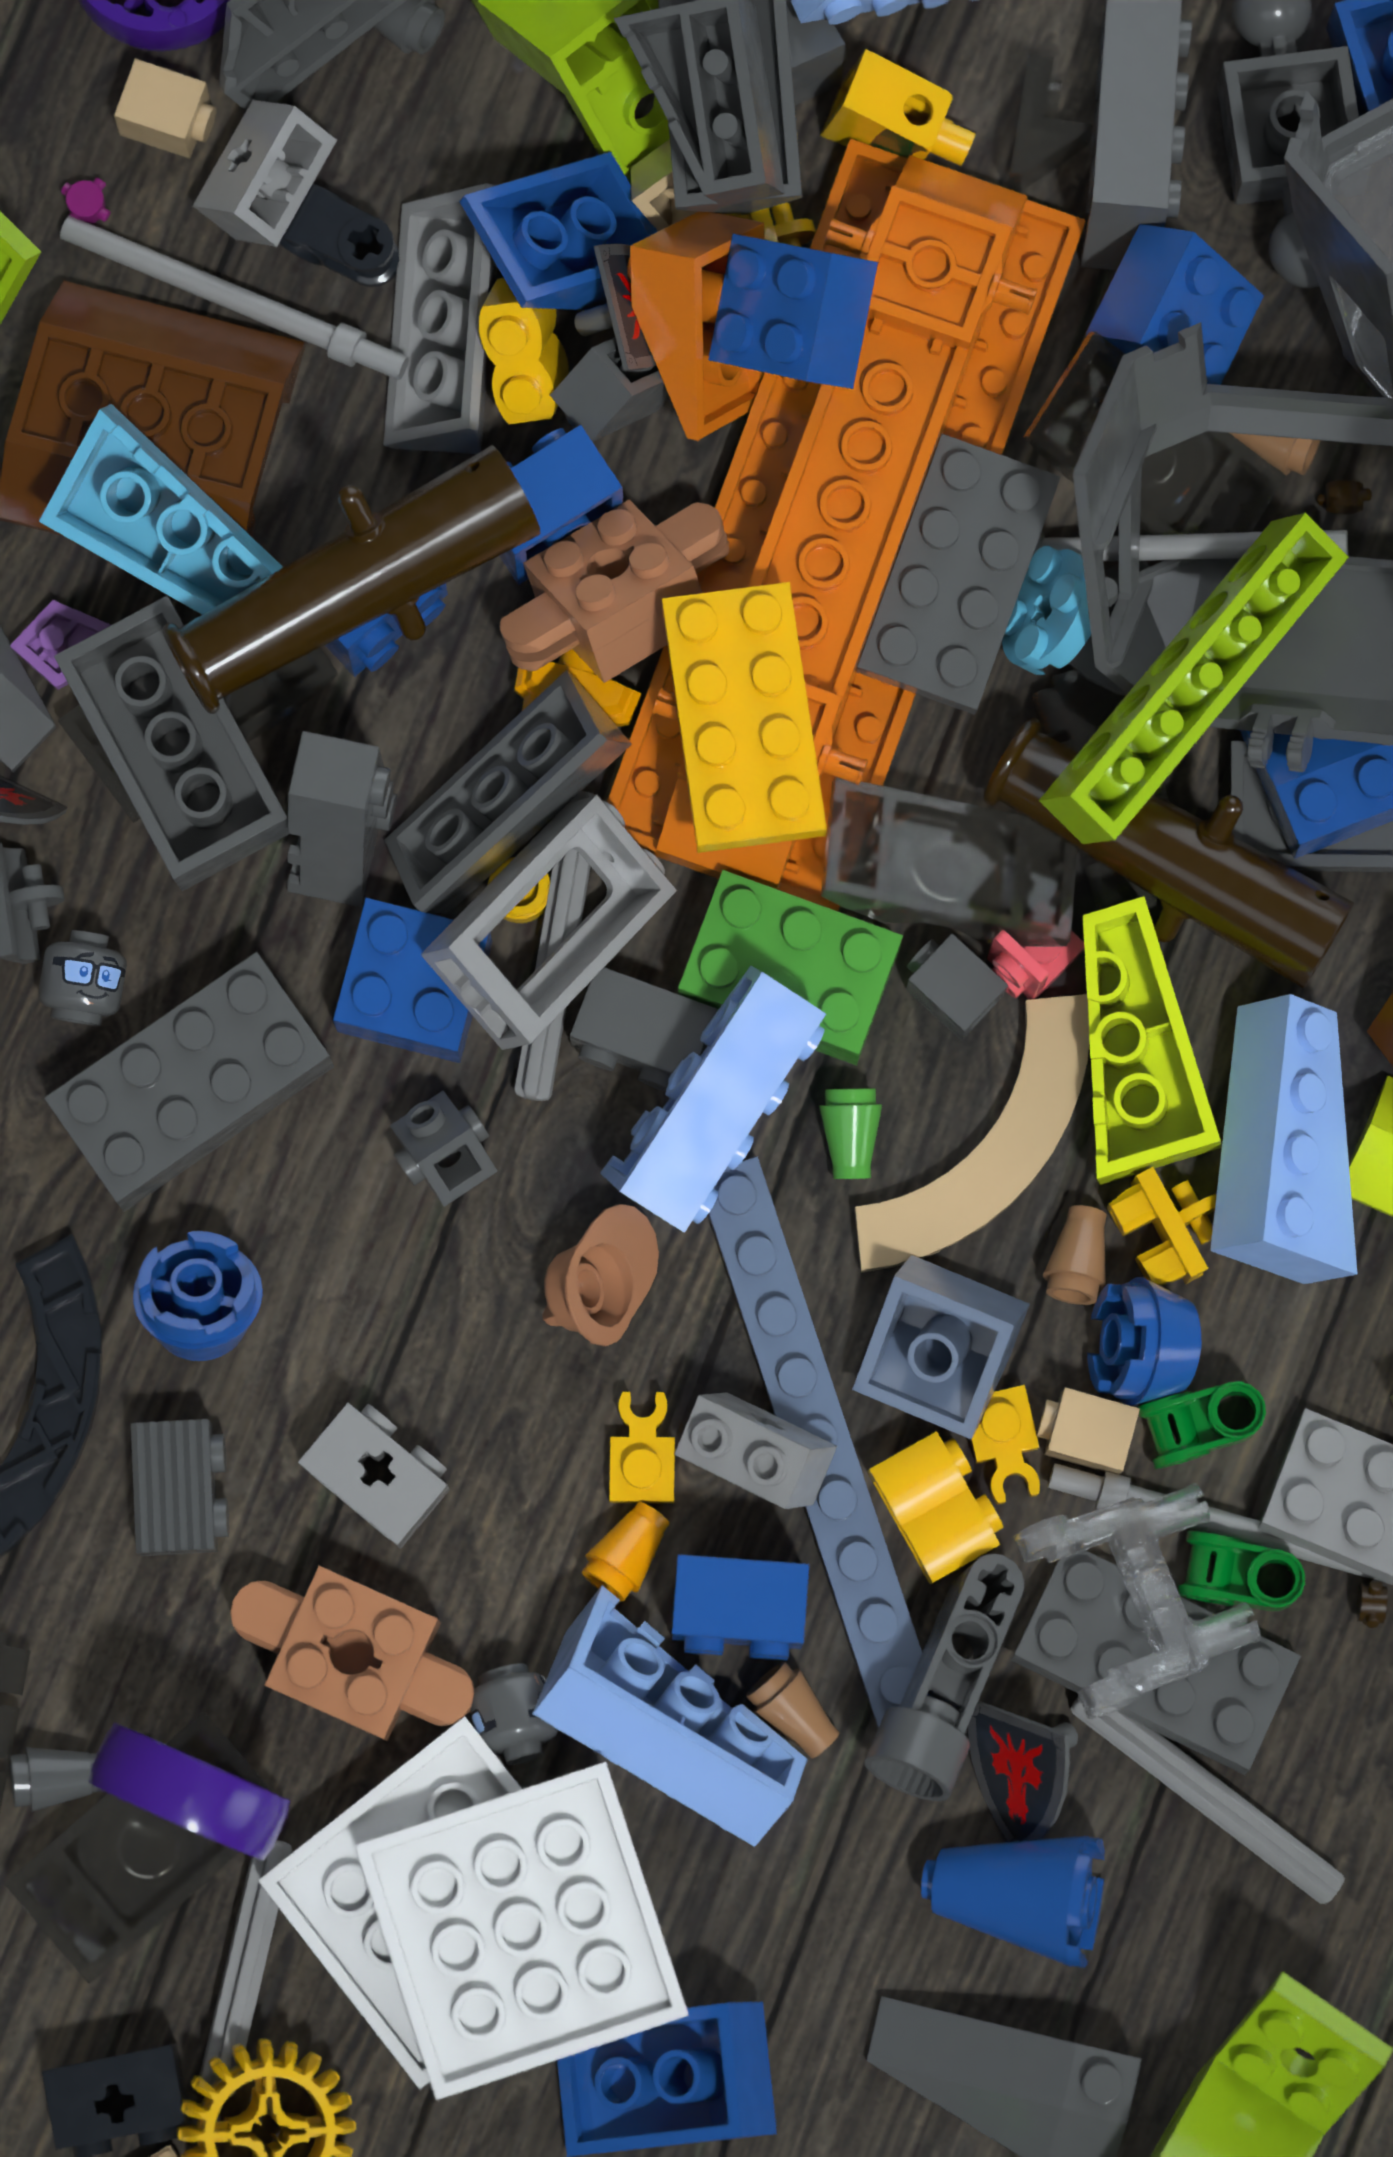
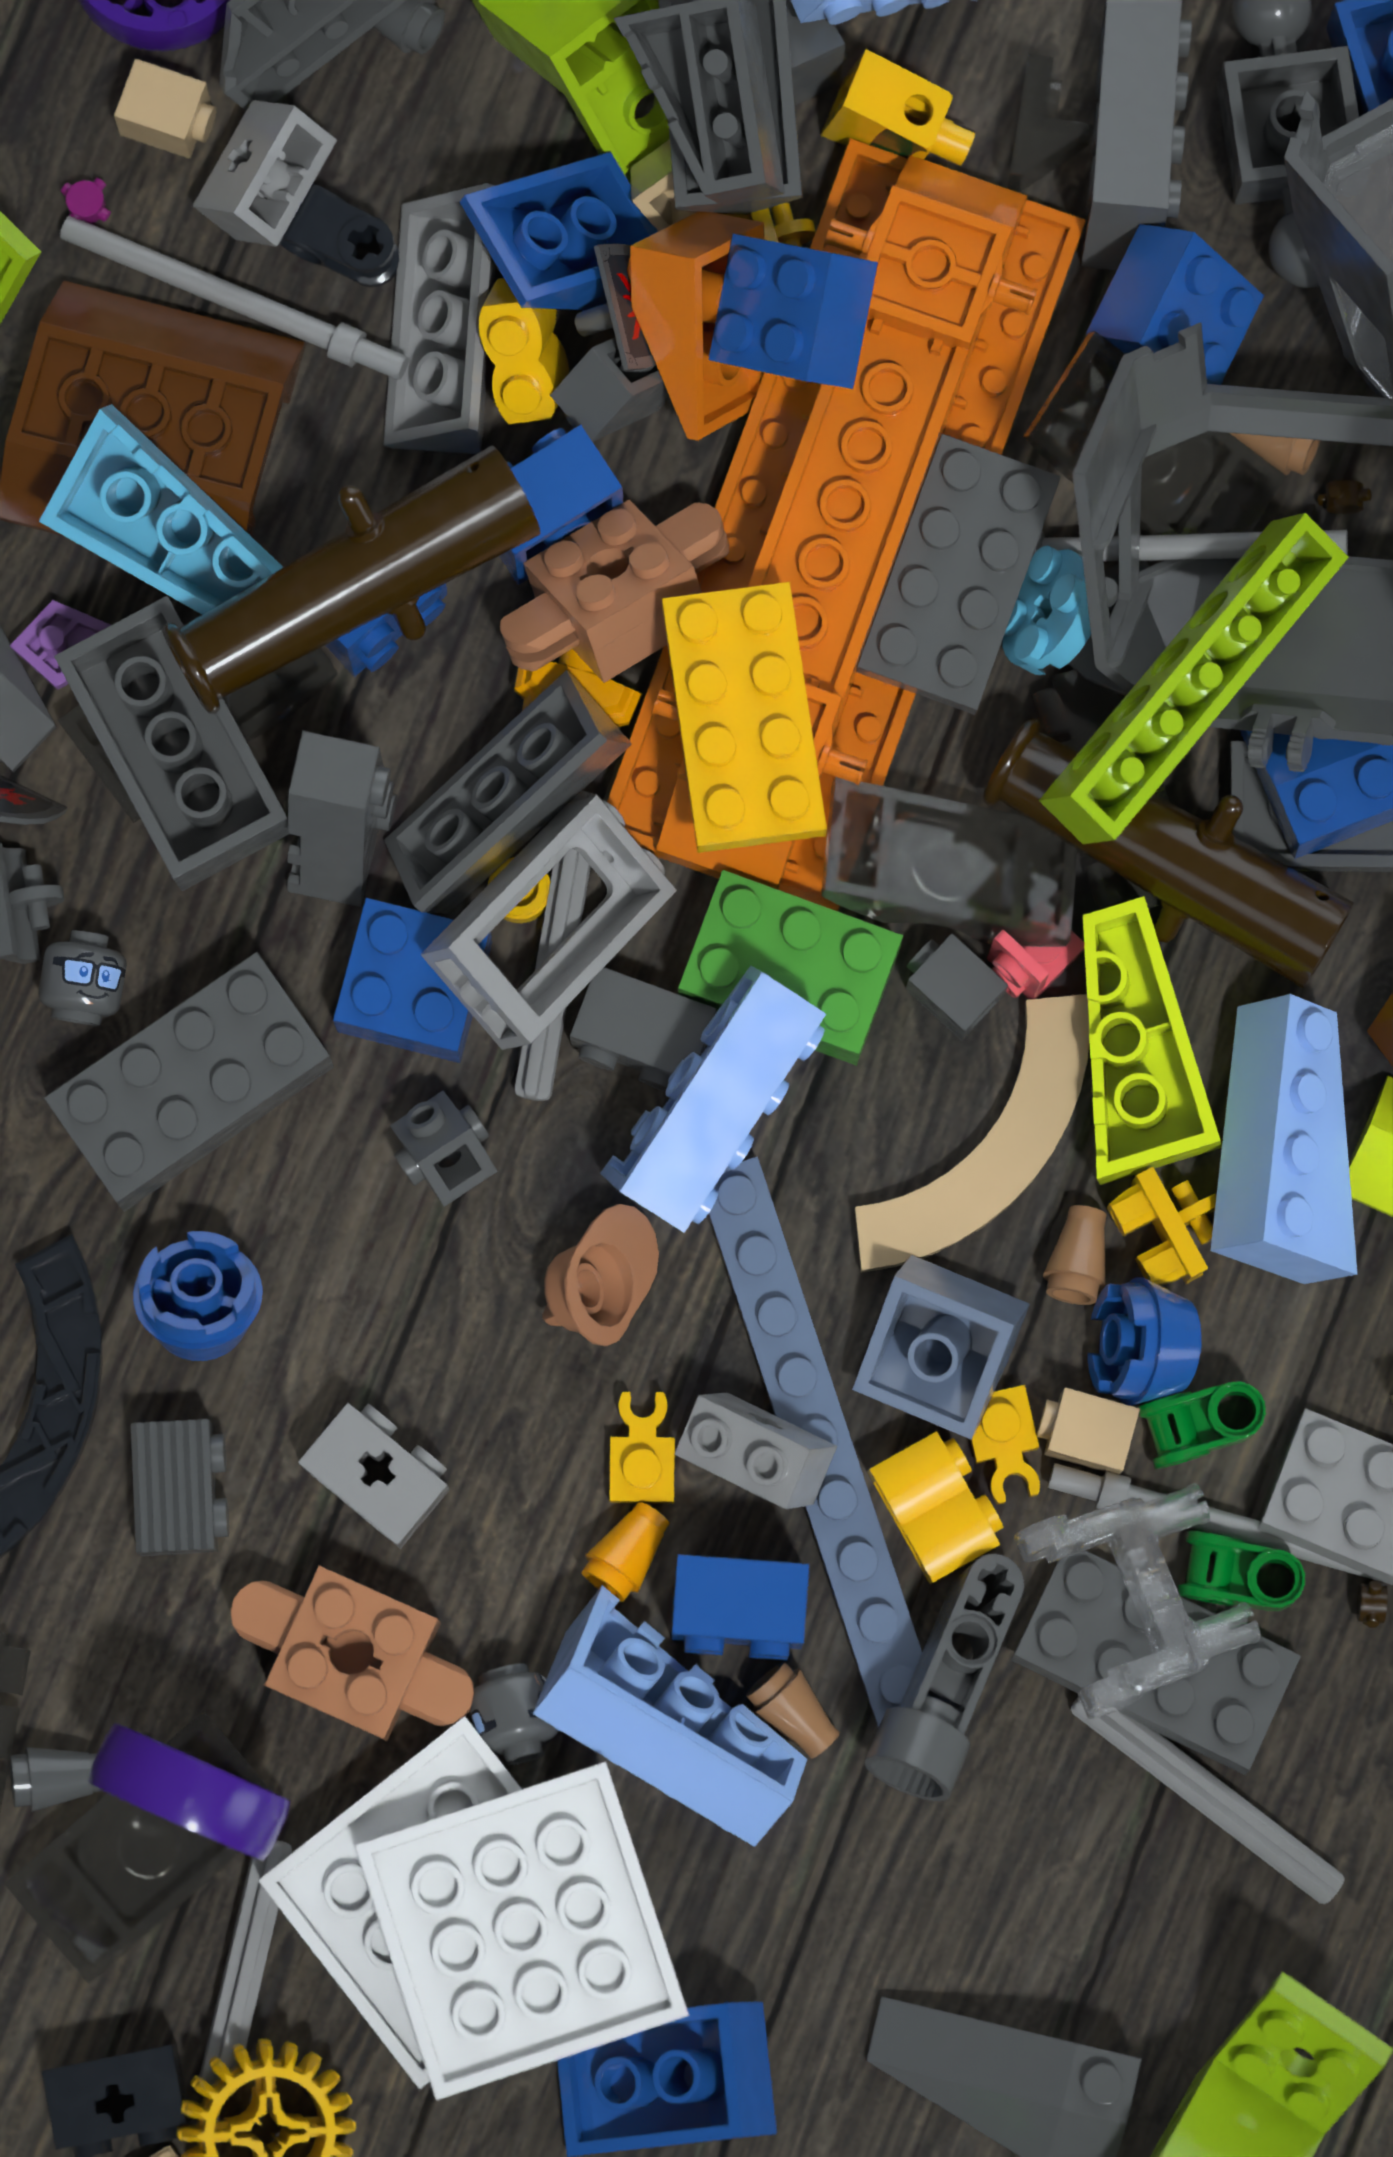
(851, 1130): bright green cone -> none
(1020, 1769): shield -> none
(1023, 1893): blue cone -> none

